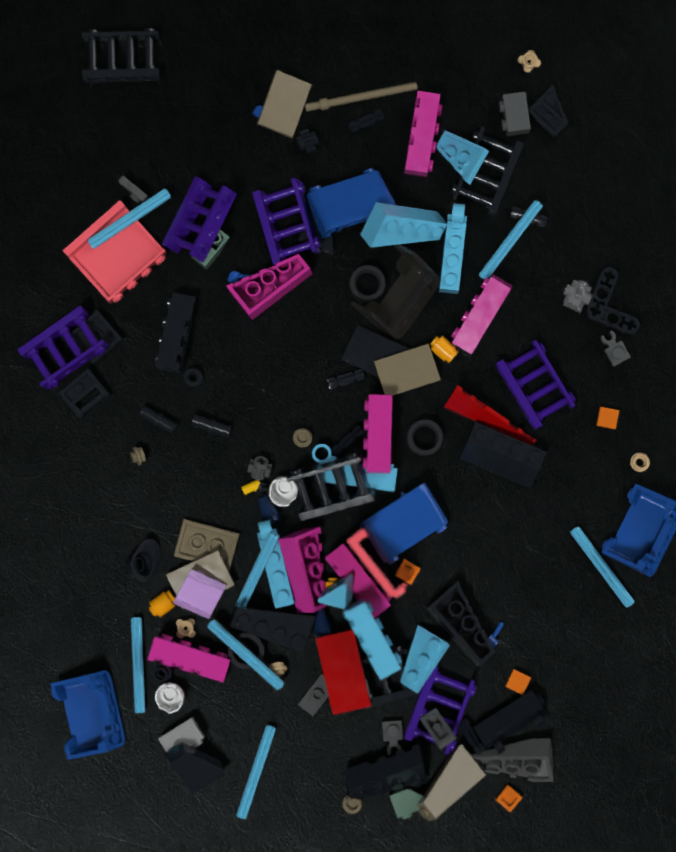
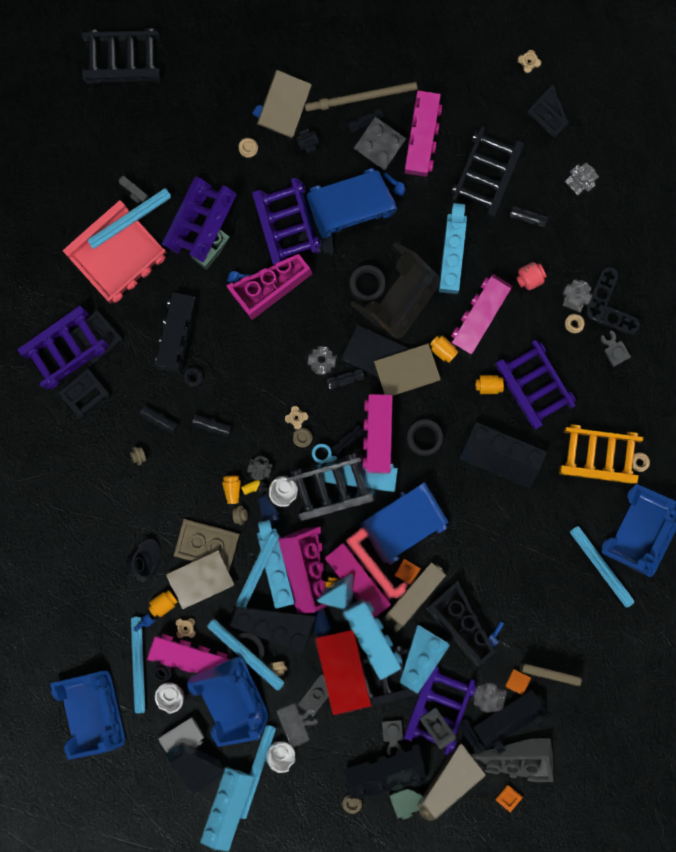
(145, 621): none -> blue hand
(199, 593): lavender slope -> none
(227, 809): none -> medium azure brick
(231, 488): none -> light orange cone
(231, 701): none -> blue windscreen
(240, 515): none -> dark tan plate
(248, 147): none -> tan plate
(280, 756): none -> white hair
(291, 417): none -> tan plate
(293, 724): none -> clear brick
(321, 368): none -> clear brick
(380, 143): none -> black plate
(399, 187): none -> blue hand
(401, 225): medium azure wedge -> none
(413, 597): none -> dark tan slope
(462, 154): medium azure wing -> none
(473, 409): red wedge -> none
(489, 384): none -> light orange brick
(489, 697): none -> clear brick
(510, 240): medium azure axle -> none
(515, 114): dark grey brick -> none
(531, 276): none -> coral head
(550, 674): none -> dark tan tile
(580, 321): none -> tan plate
(582, 178): none -> clear brick
(589, 469): none -> light orange fence
(607, 418): orange tile -> none

